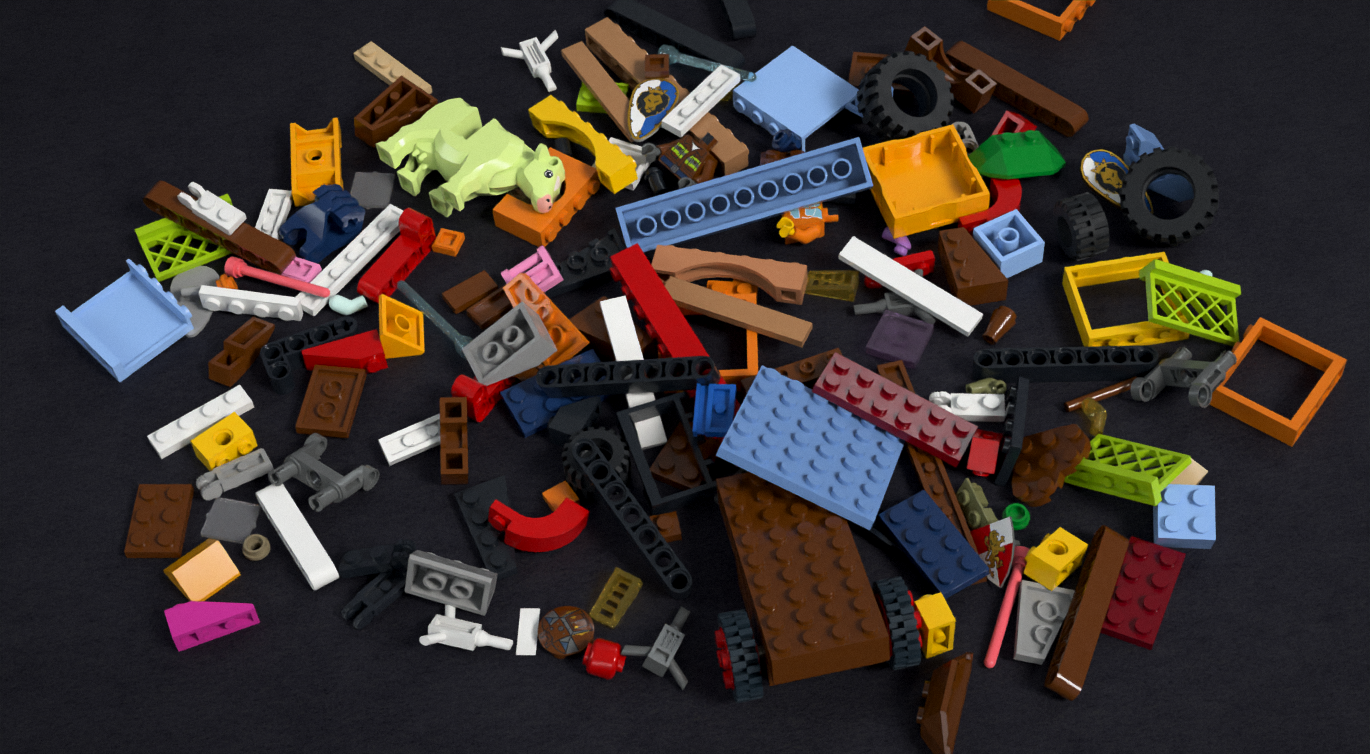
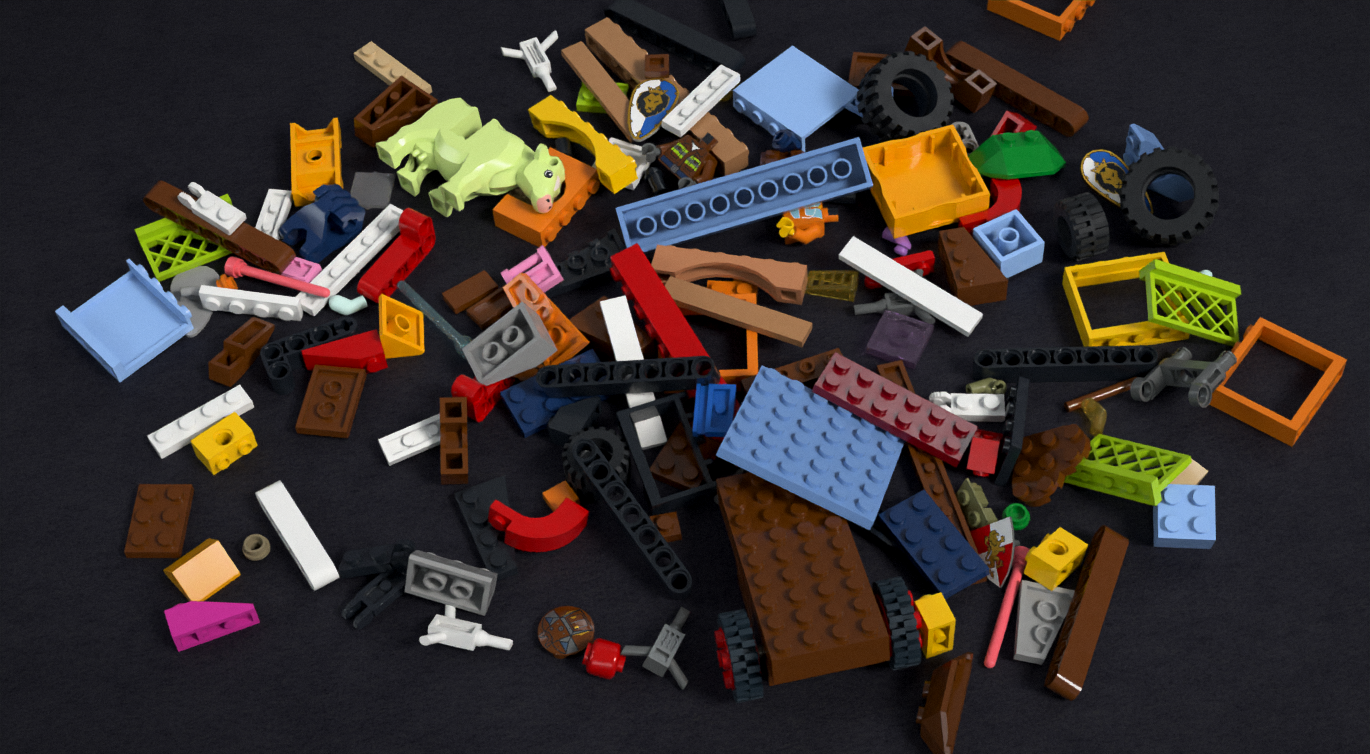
(230, 520): clear piece -> none
(234, 474): light grey hinge -> none
(332, 486): dark grey connector -> none
(448, 242): orange tile -> none
(527, 631): white sticker -> none
(612, 585): clear yellow slope -> none
(675, 57): clear light blue piece -> none
(999, 324): reddish brown cone -> none
(1142, 592): dark red plate -> none

